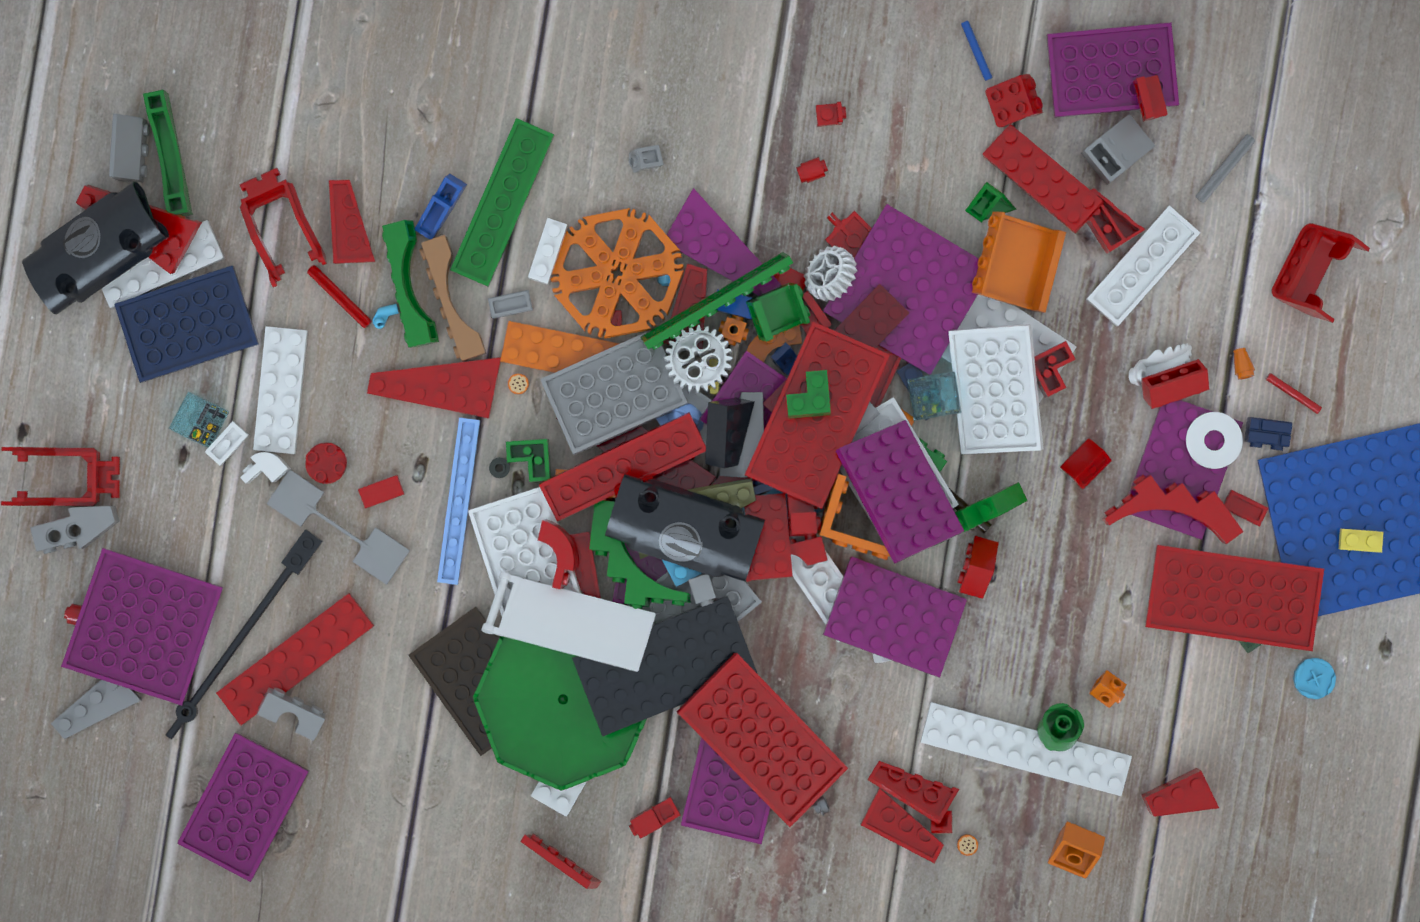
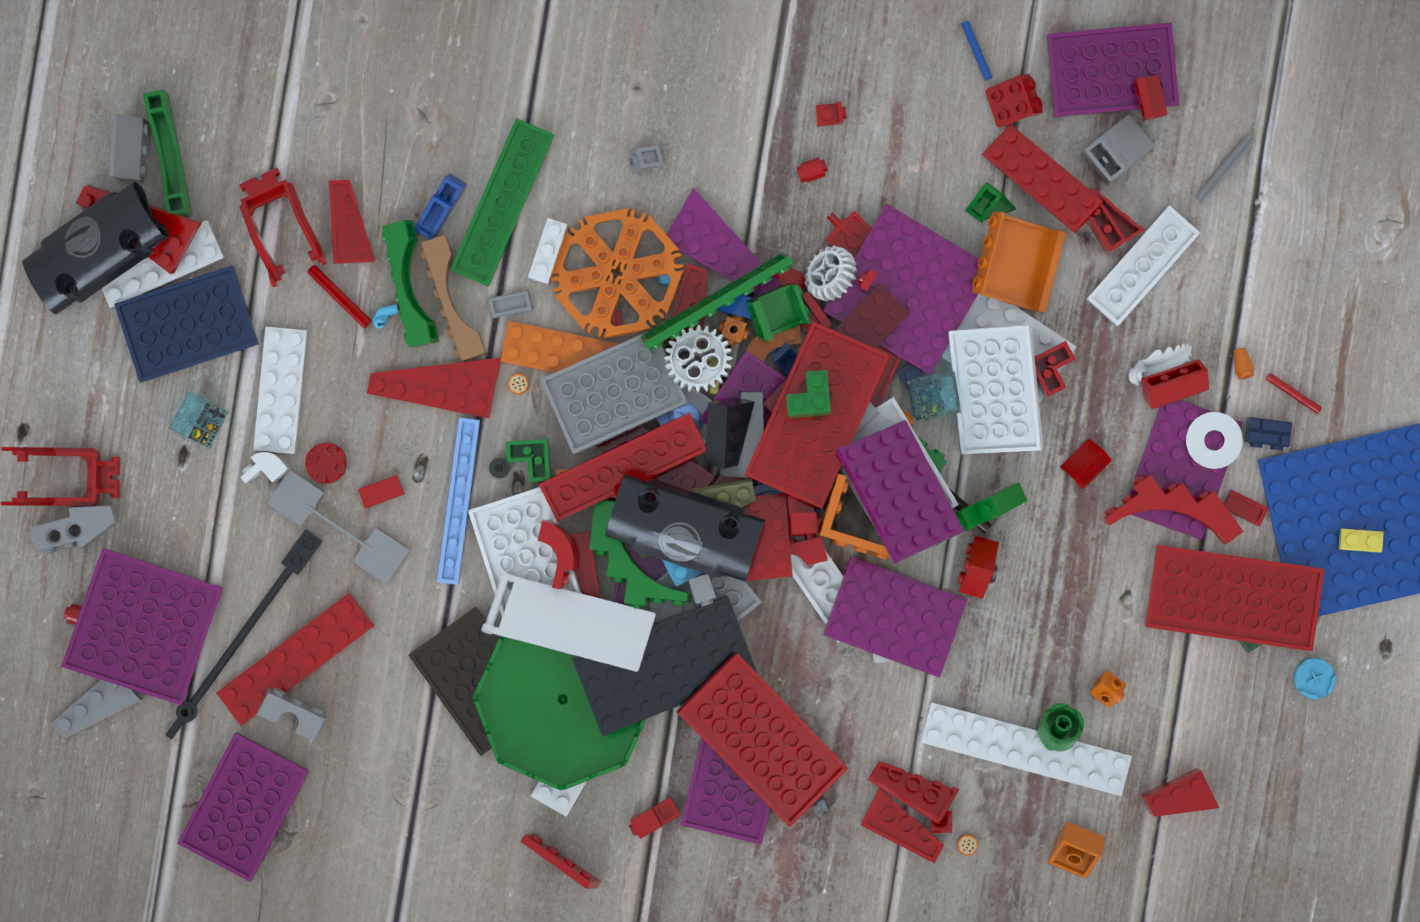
(226, 443): white plate -> none
(866, 279): none -> red plate
(1308, 264): red windscreen -> none

